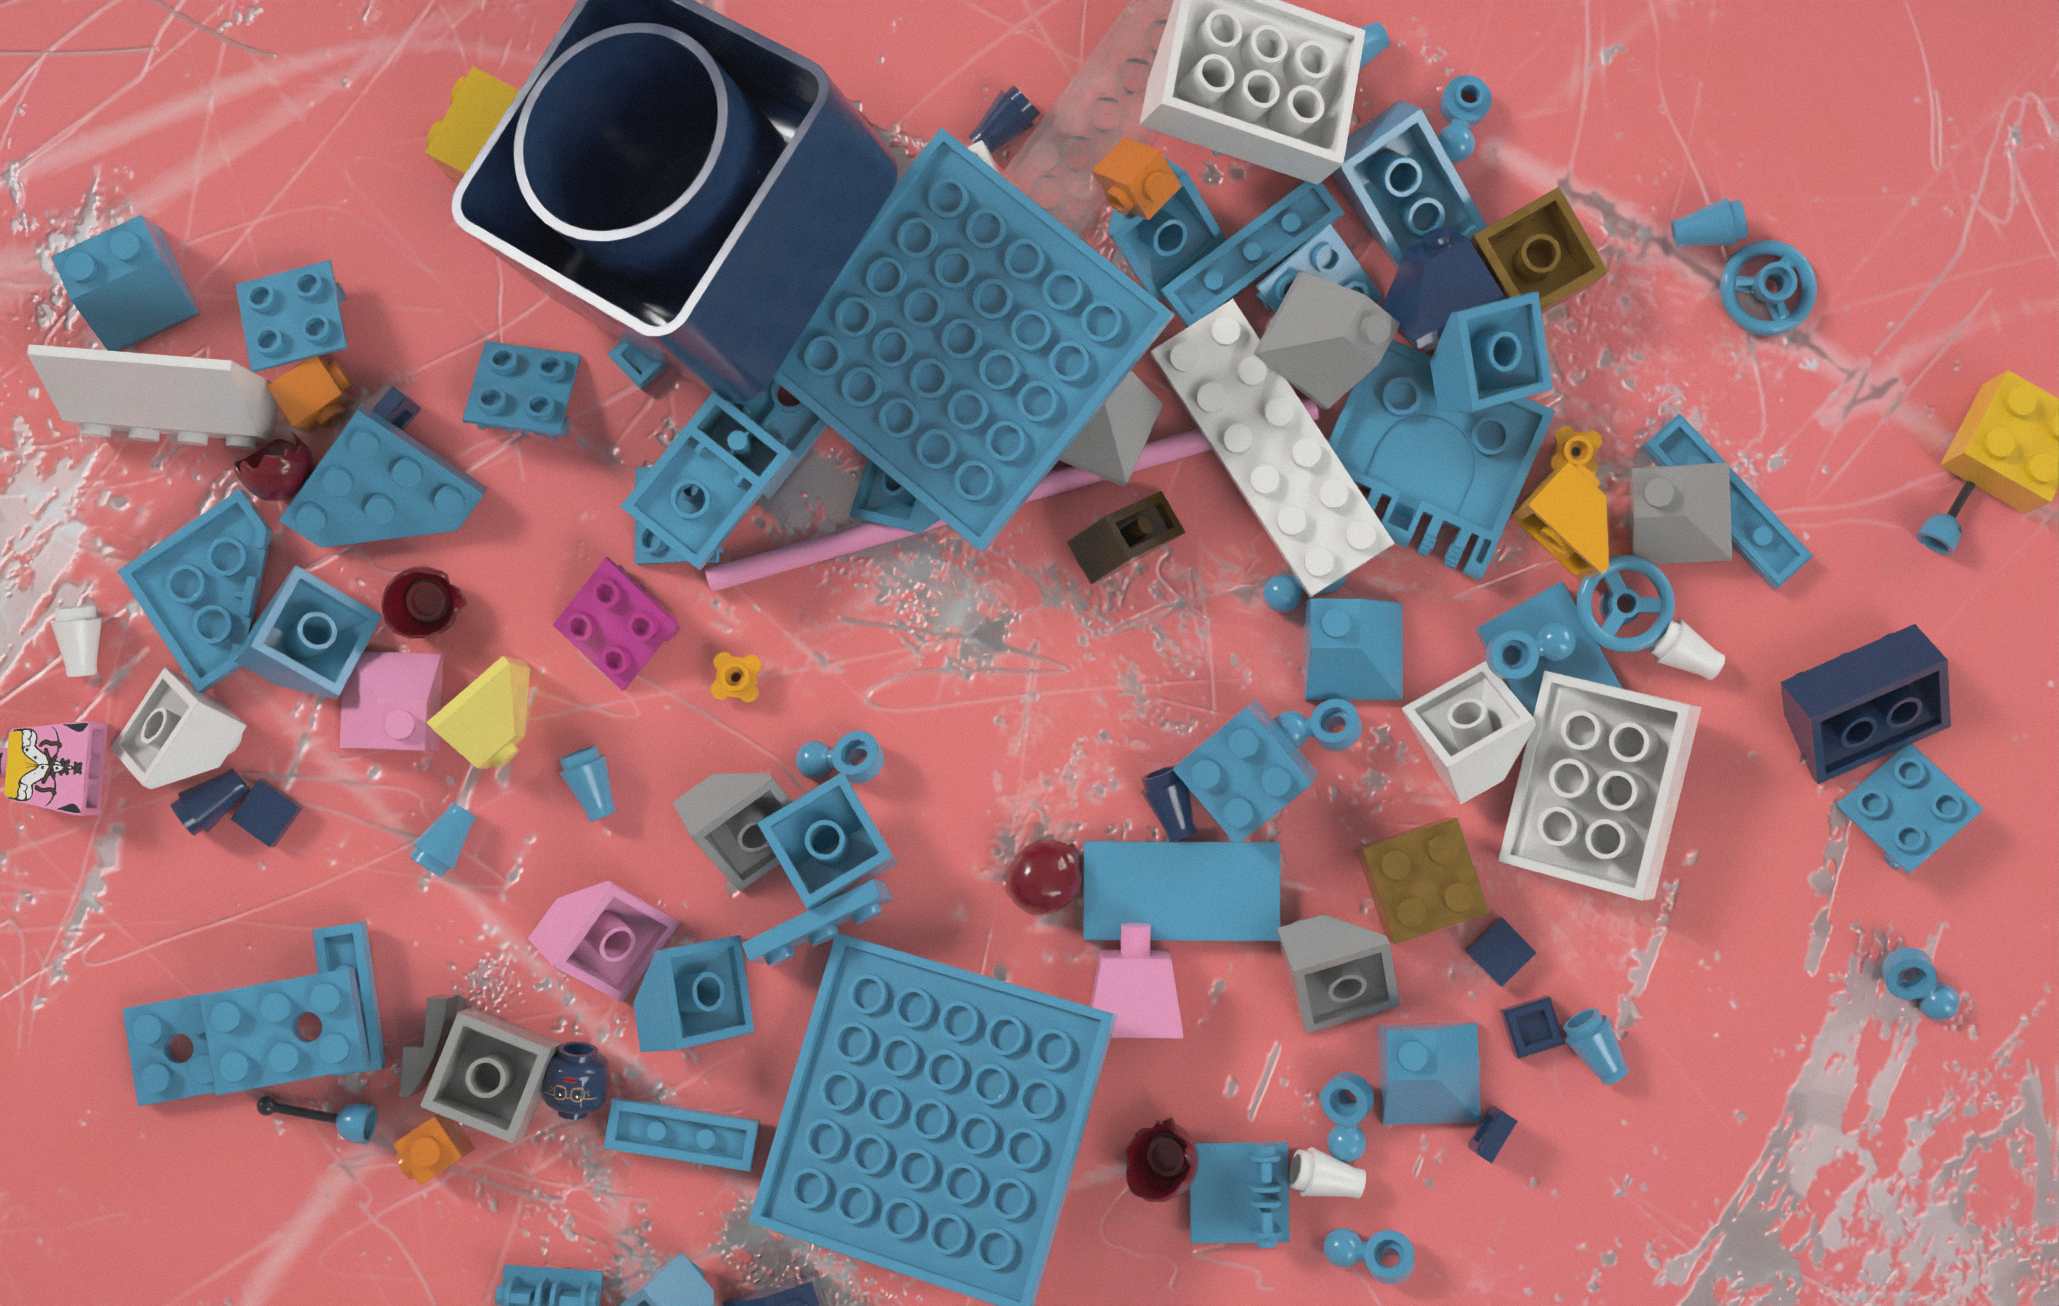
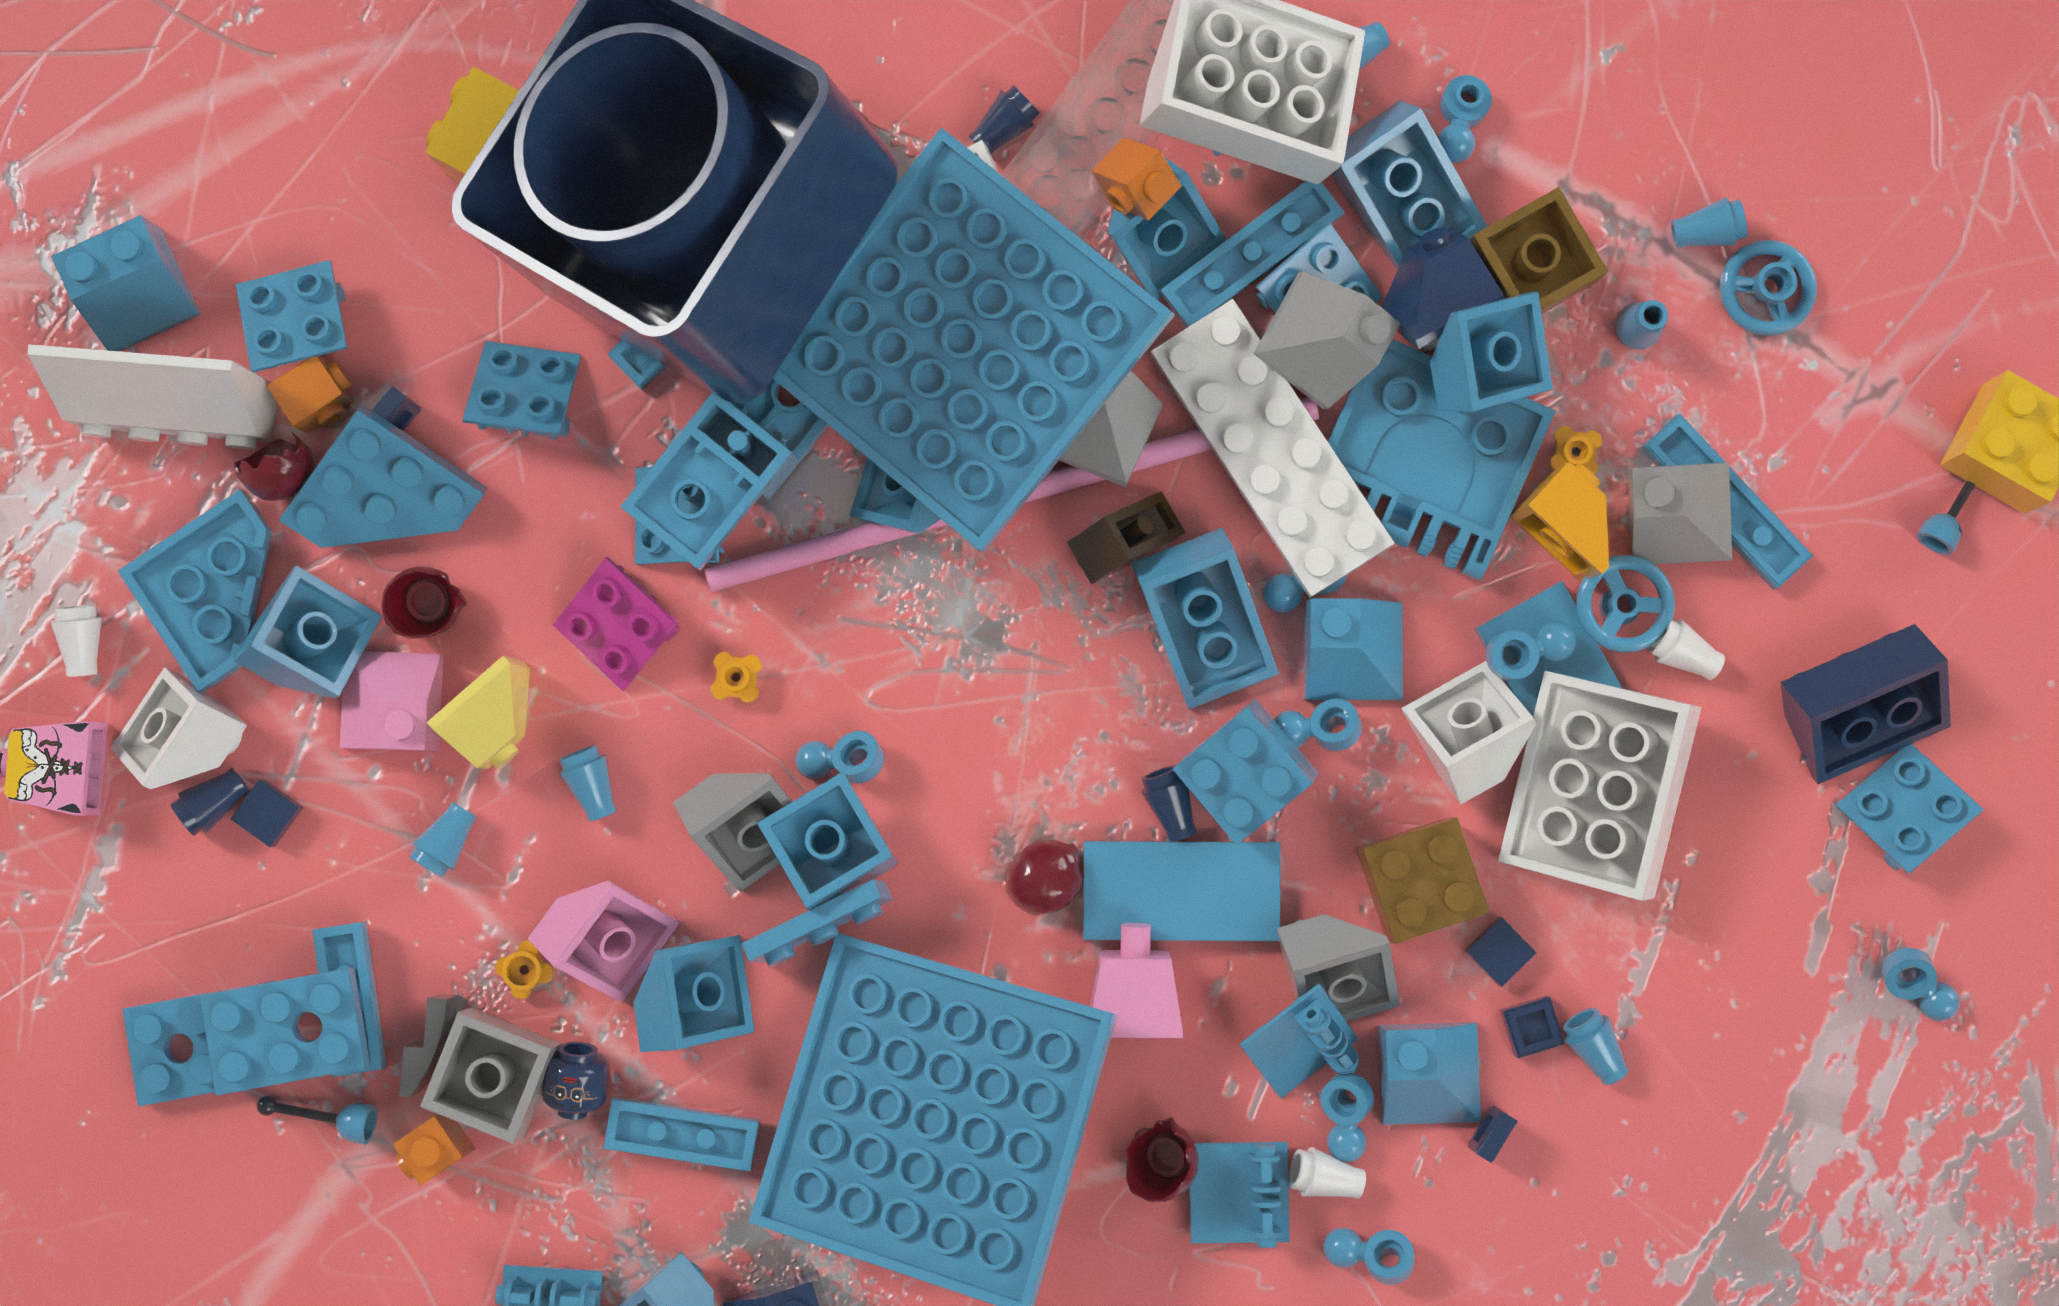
(510, 966): none -> light orange plate
(1205, 617): none -> dark azure slope
(1302, 1042): none -> dark azure hinge
(1633, 328): none -> dark azure cone

